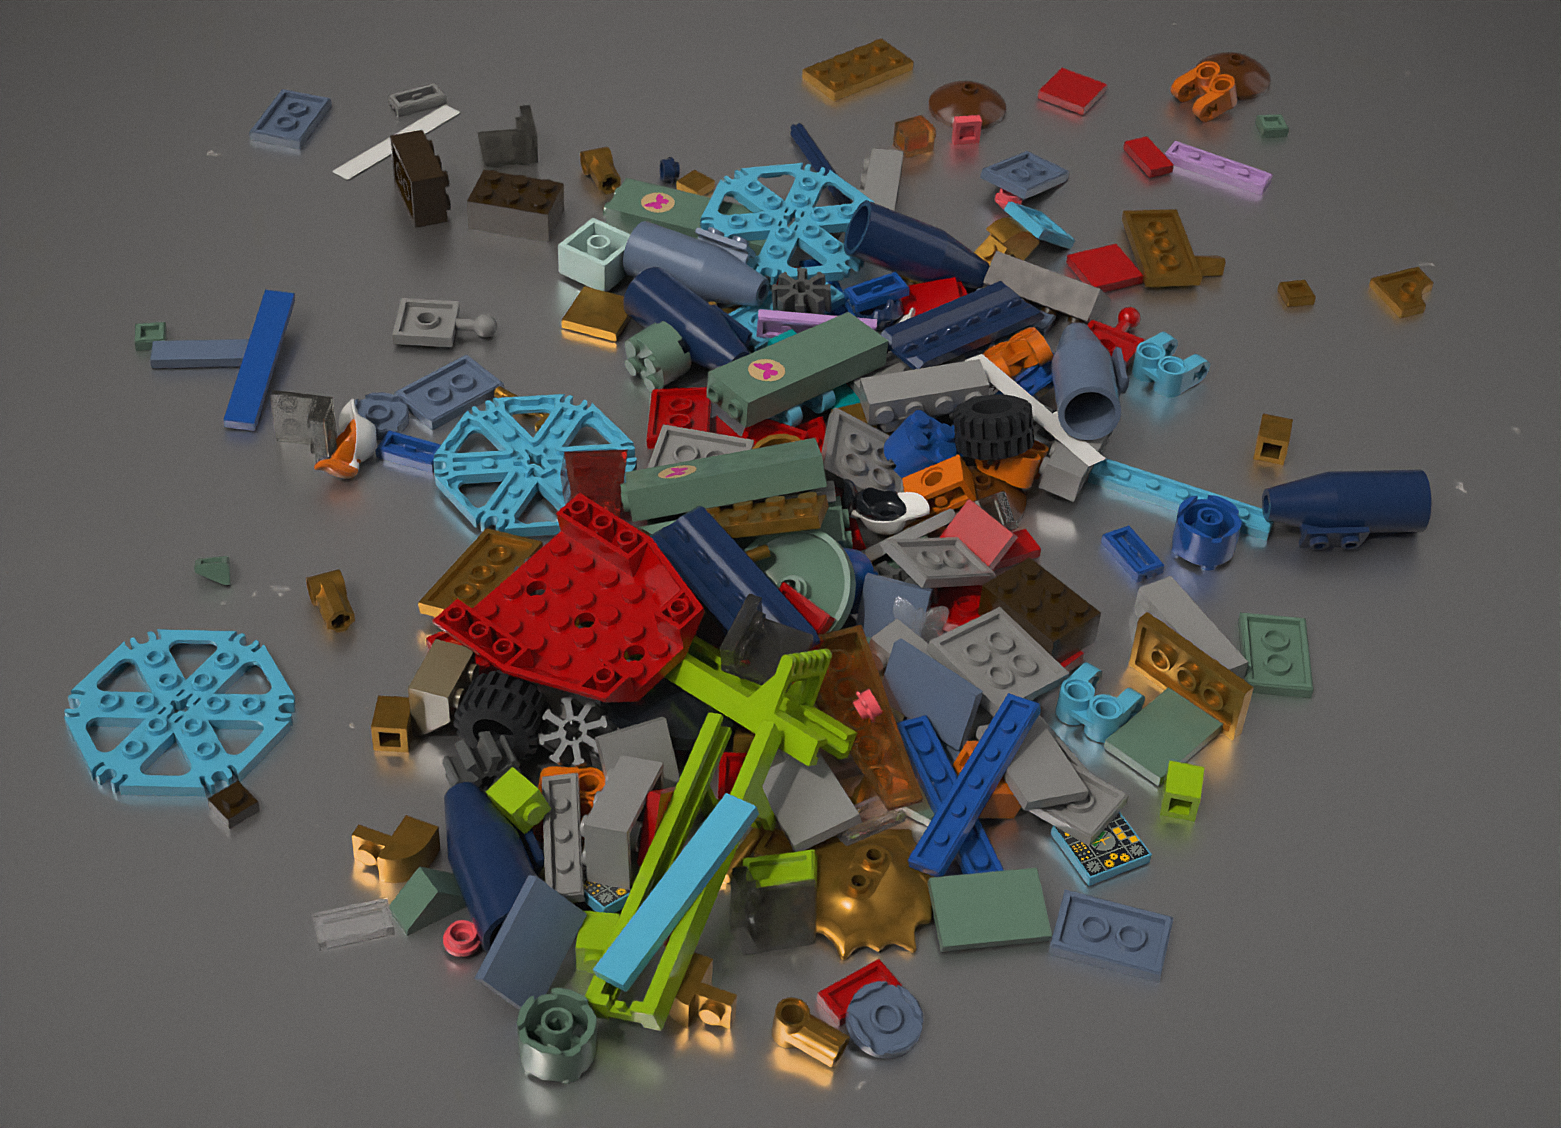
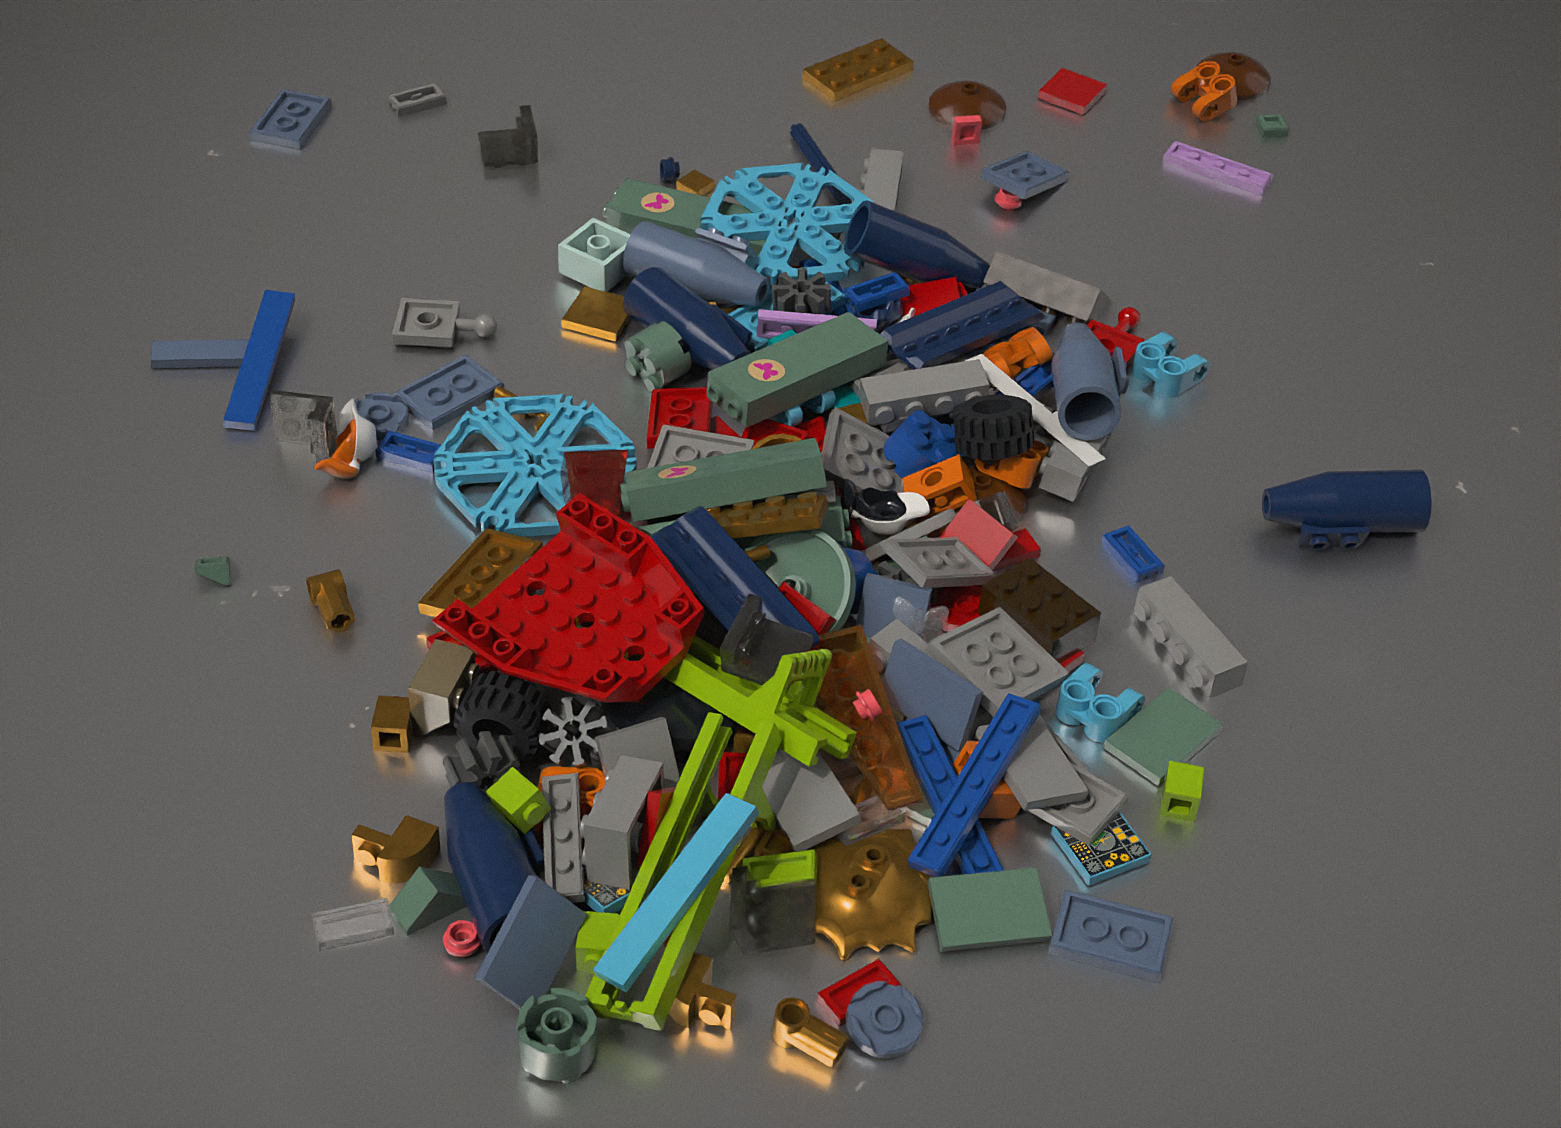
(147, 333): sand green tile -> none
(192, 730): medium azure plate -> none
(233, 804): dark brown plate -> none
(383, 149): white sticker -> none
(420, 178): dark brown brick -> none
(515, 205): dark brown brick -> none
(600, 166): pearl gold piece -> none
(914, 136): clear orange brick -> none
(1008, 238): pearl gold brick -> none
(1039, 225): medium azure tile -> none
(1105, 268): red tile -> none
(1148, 157): red tile -> none
(1161, 248): pearl gold plate -> none
(1169, 493): medium azure tile -> none
(1186, 669): pearl gold plate -> none
(1206, 531): blue brick -> none
(1211, 265): pearl gold slope -> none
(1273, 439): pearl gold brick -> none
(1276, 654): sand green tile -> none
(1296, 293): pearl gold tile -> none
(1403, 290): pearl gold tile -> none

